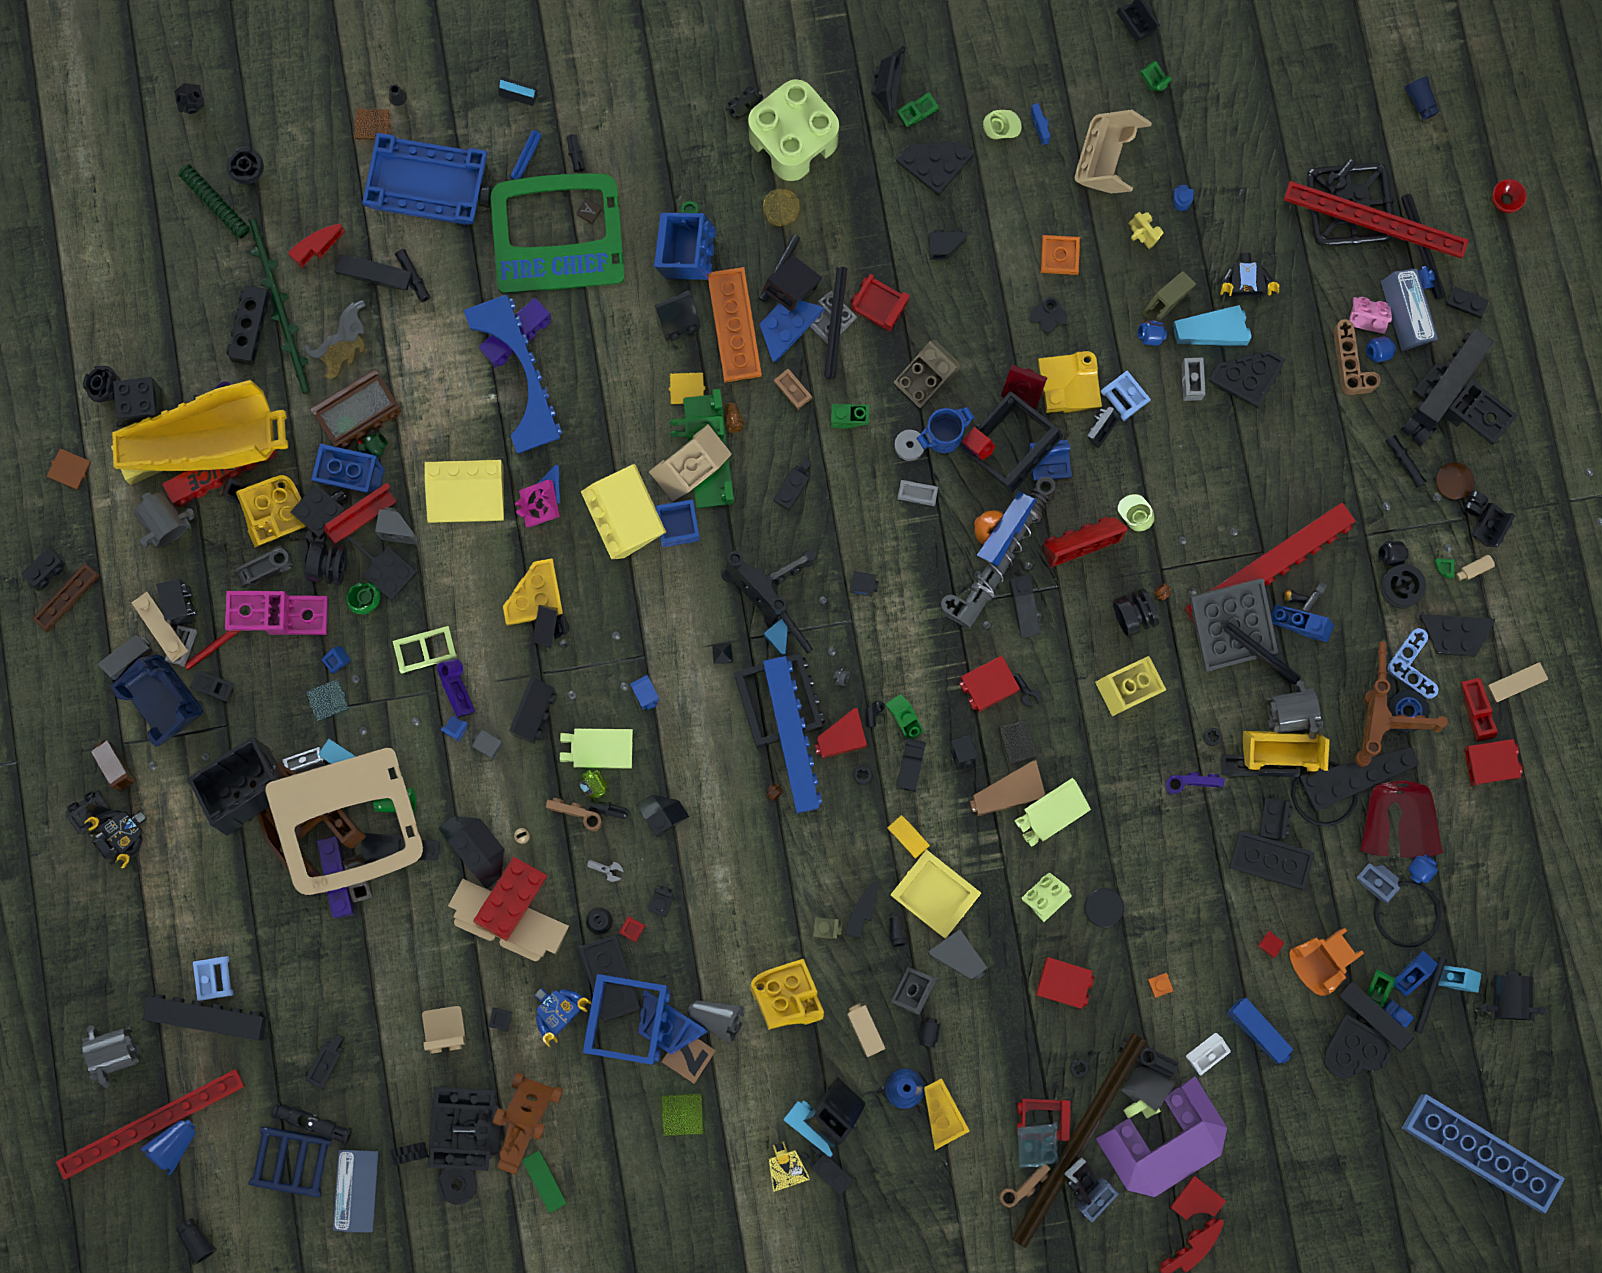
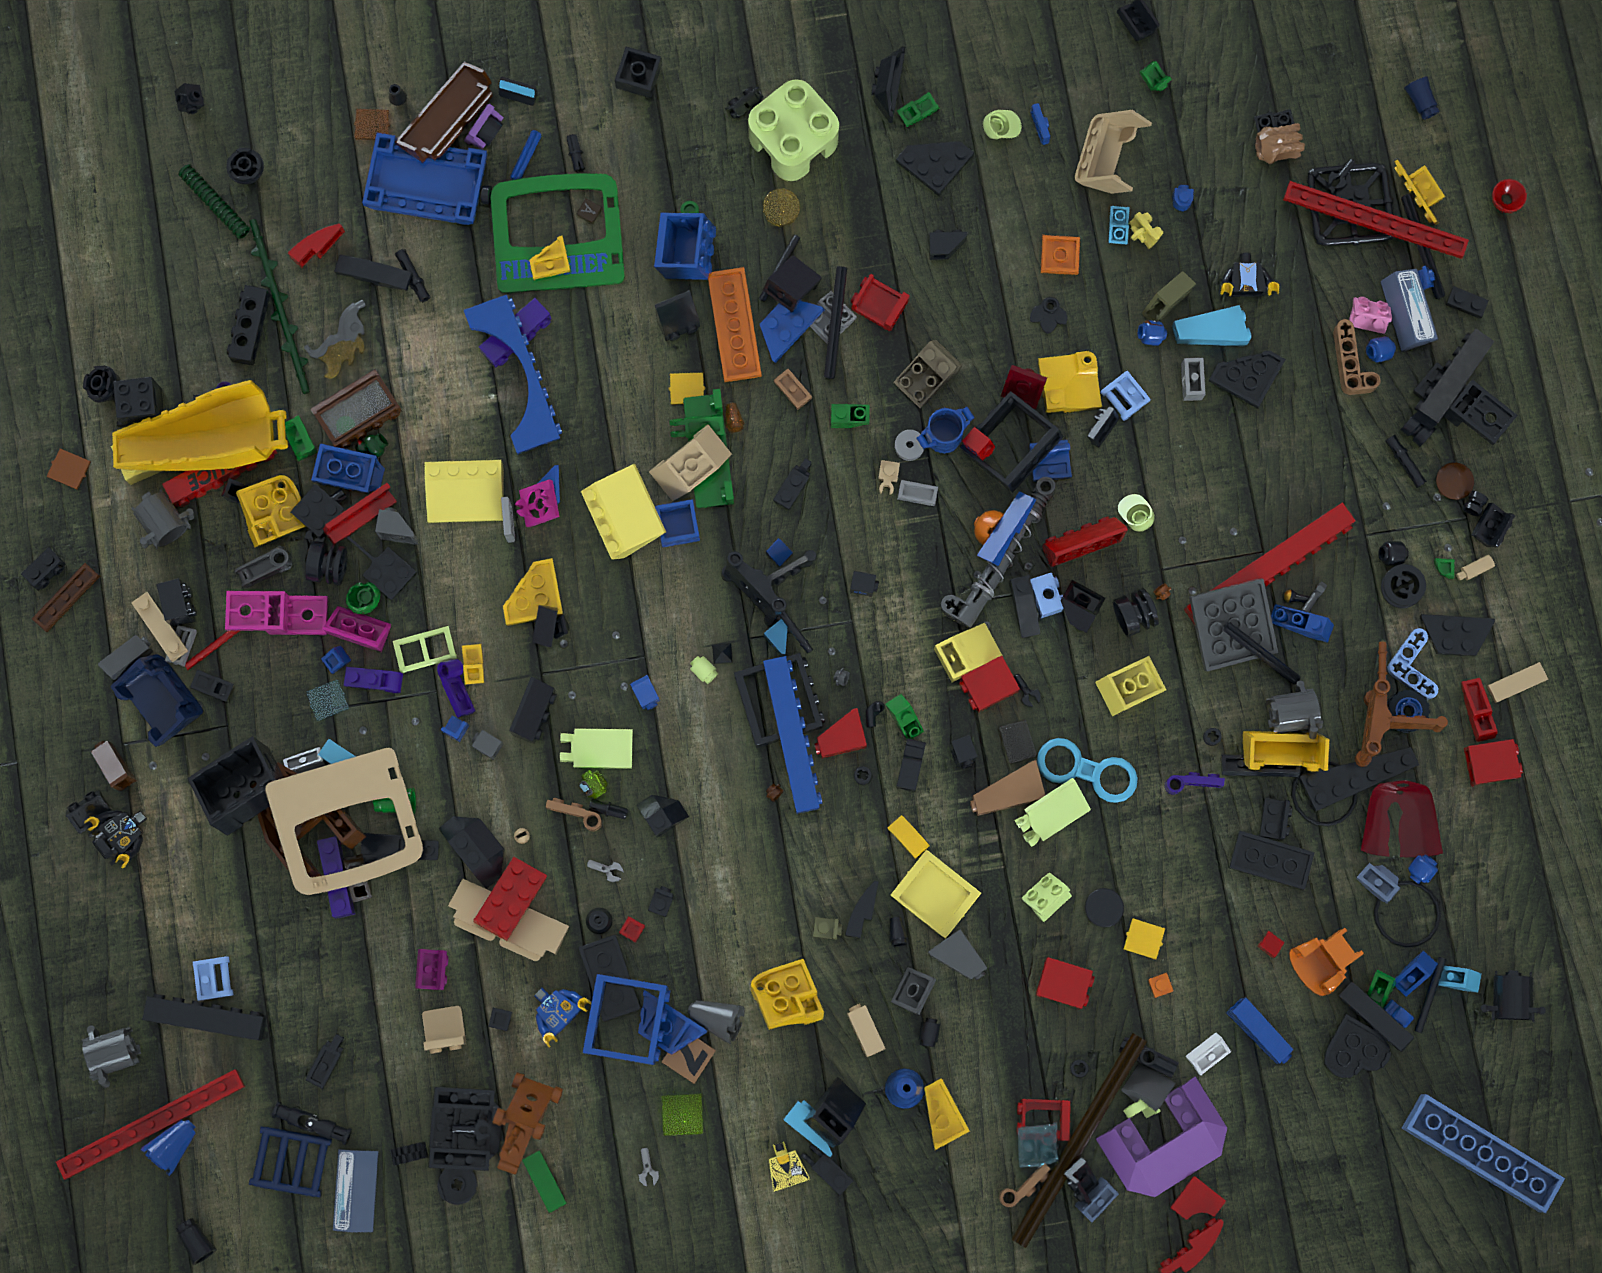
(299, 438): none -> green hinge
(357, 628): none -> dark pink slope
(373, 679): none -> dark purple plate
(431, 969): none -> magenta bracket
(447, 113): none -> reddish brown slope
(473, 664): none -> yellow slope
(485, 128): none -> piece
(508, 522): none -> light grey tile
(550, 261): none -> yellow wing
(638, 72): none -> black brick
(647, 1168): none -> light grey bar
(703, 669): none -> yellowish green brick
(779, 552): none -> blue slope
(888, 474): none -> tan plate
(967, 651): none -> light yellow slope
(1046, 606): none -> light blue brick
(1081, 605): none -> black slope
(1087, 770): none -> medium azure bar
(1118, 225): none -> medium azure slope
(1144, 939): none -> yellow piece
(1274, 120): none -> black slope
(1279, 143): none -> medium nougat piece
(1424, 187): none -> yellow bracket

